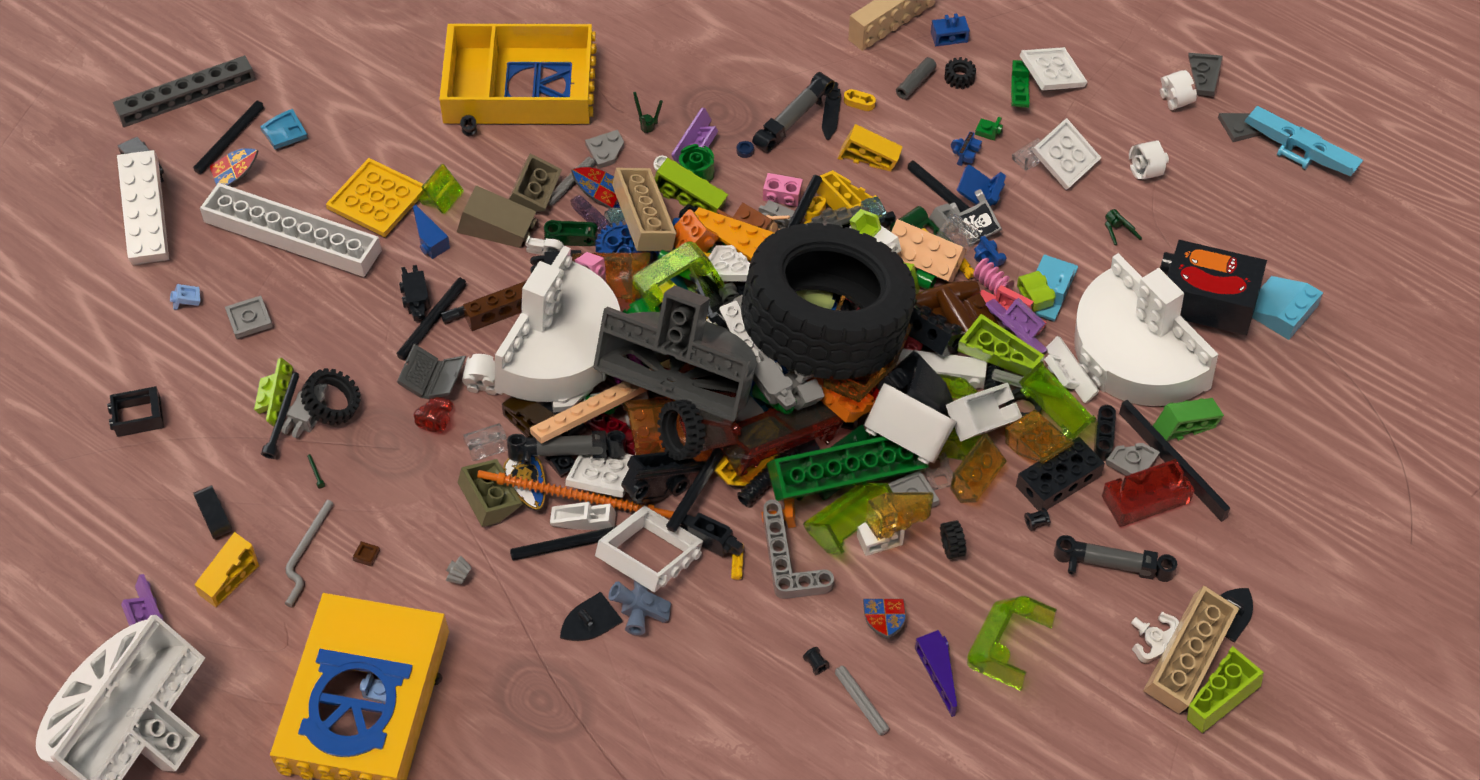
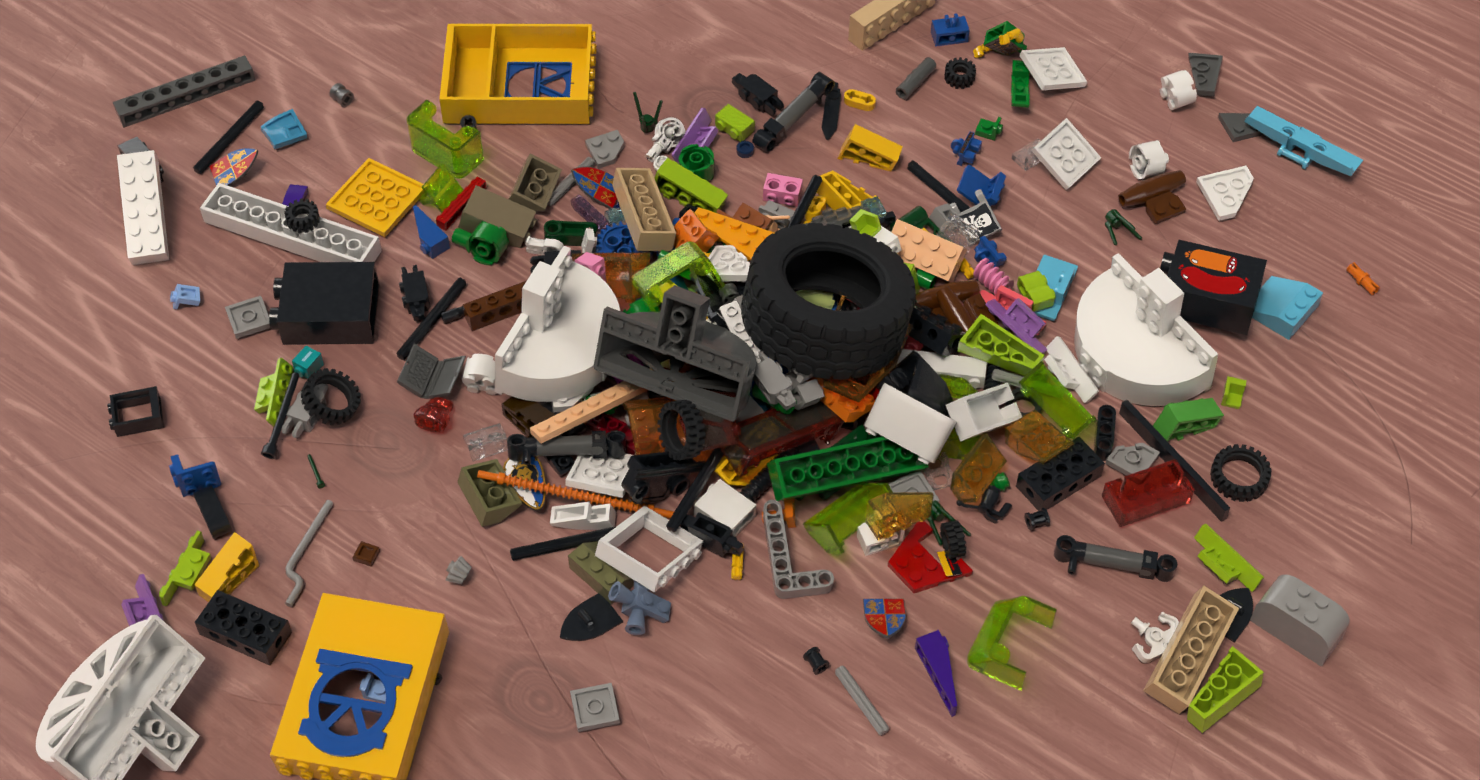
(188, 570): none -> lime bracket
(193, 478): none -> blue bracket
(243, 627): none -> black brick
(295, 192): none -> dark purple slope
(298, 208): none -> black tyre
(307, 362): none -> teal brick
(326, 303): none -> black brick
(341, 94): none -> flat silver wheel
(437, 145): none -> clear neon green windscreen
(457, 206): none -> red piece
(460, 237): none -> green beam
(487, 243): none -> green brick
(589, 241): none -> white bracket
(594, 707): none -> light grey plate
(595, 571): none -> olive slope
(664, 135): none -> white pin
(726, 506): none -> white brick
(734, 123): none -> lime brick
(758, 93): none -> black hinge
(917, 566): none -> red wing
(938, 513): none -> dark green plant
(947, 564): none -> sticker
(988, 502): none -> black piece
(1001, 481): none -> green plate
(1002, 38): none -> torso
(1157, 196): none -> reddish brown plate
(1225, 560): none -> lime bracket
(1226, 190): none -> white plate
(1233, 392): none -> lime panel
(1235, 490): none -> black tyre
(1301, 618): none -> light grey brick
(1363, 278): none -> orange pin

